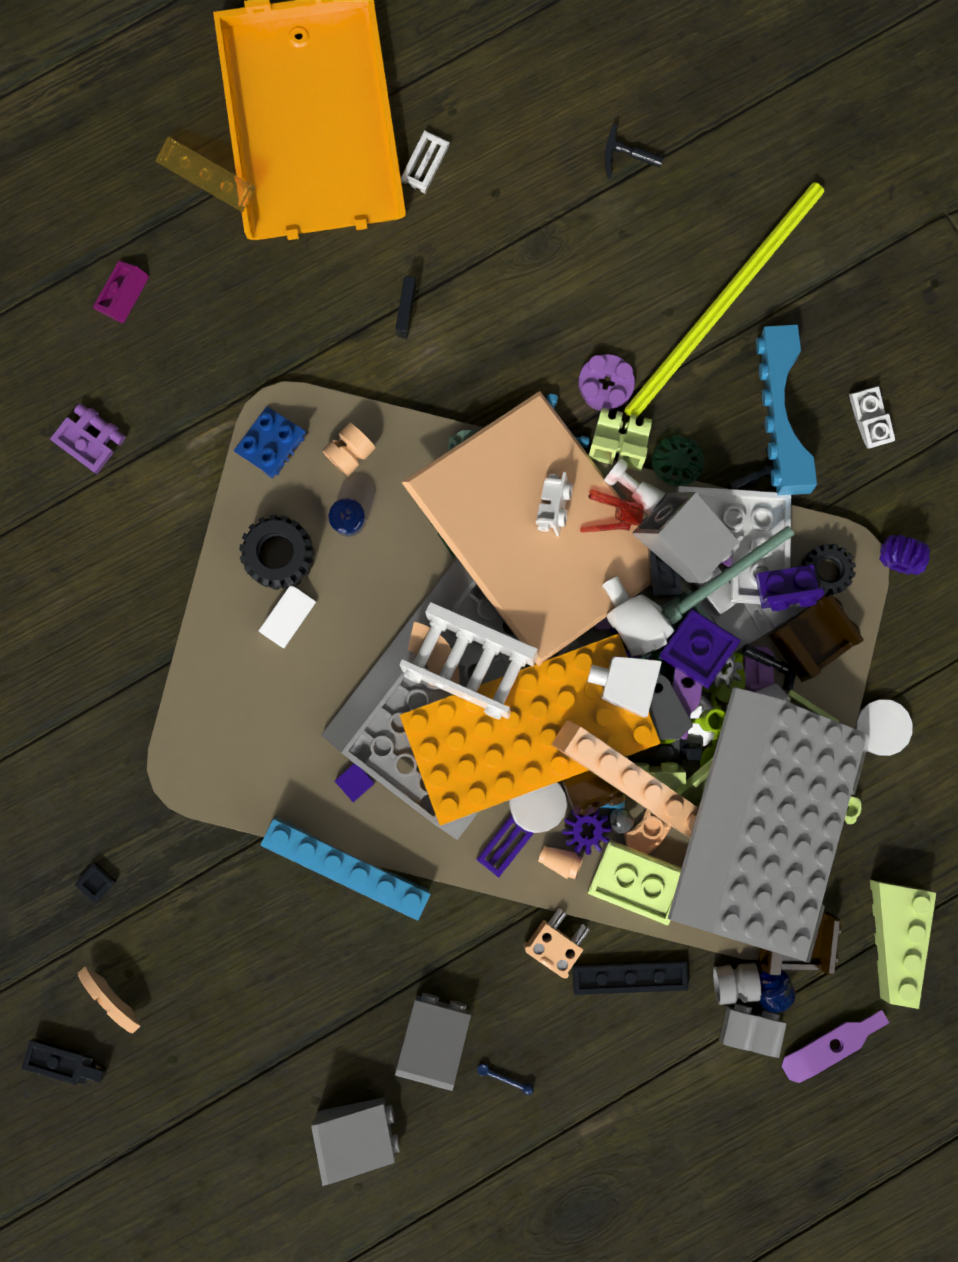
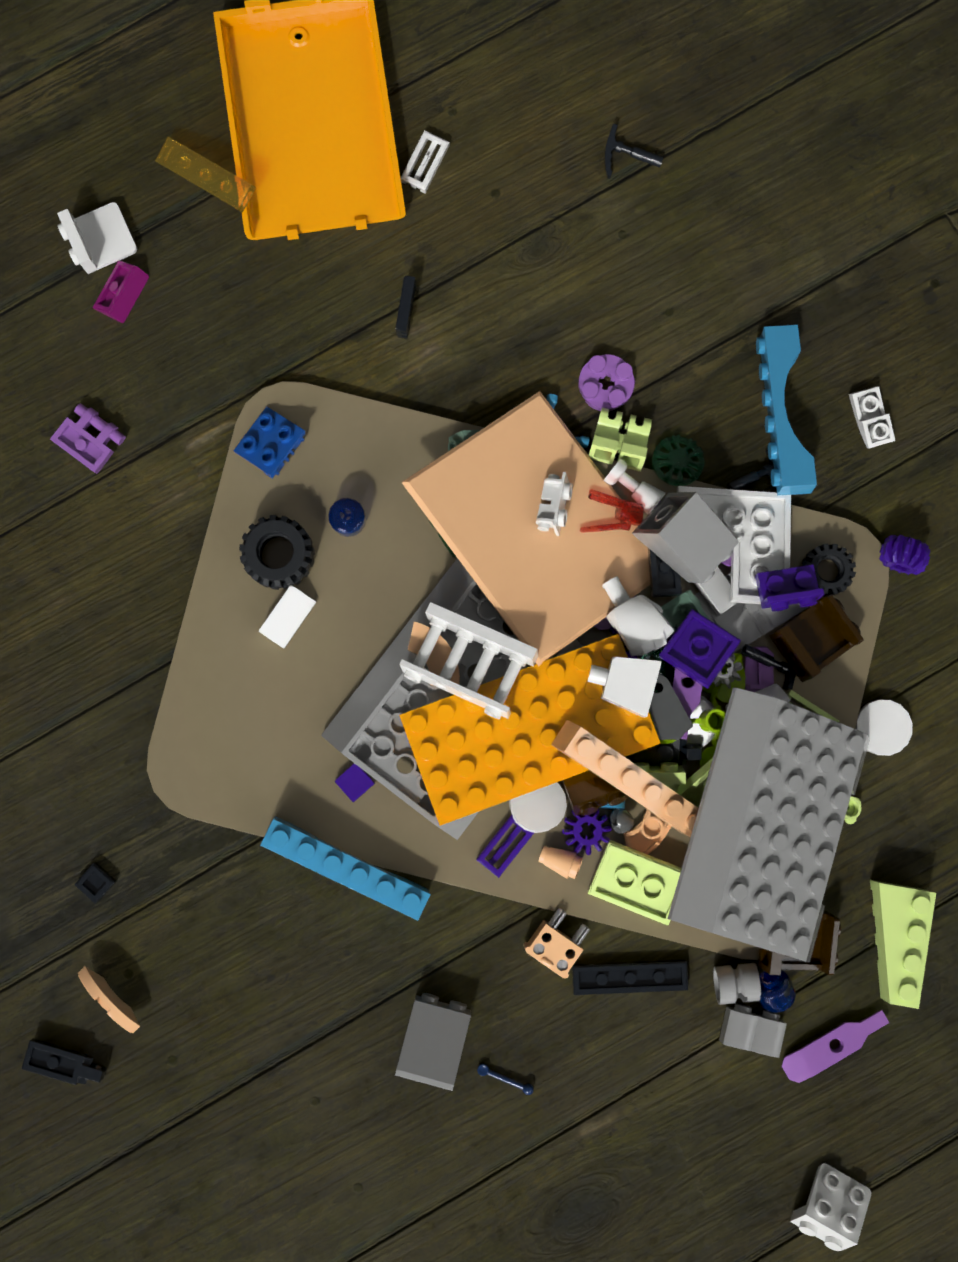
(97, 237): none -> white bracket
(349, 449): light nougat wheel -> none
(354, 1139): light grey slope -> none
(673, 613): sand green bar -> none
(724, 300): neon yellow axle -> none
(834, 1209): none -> white bracket

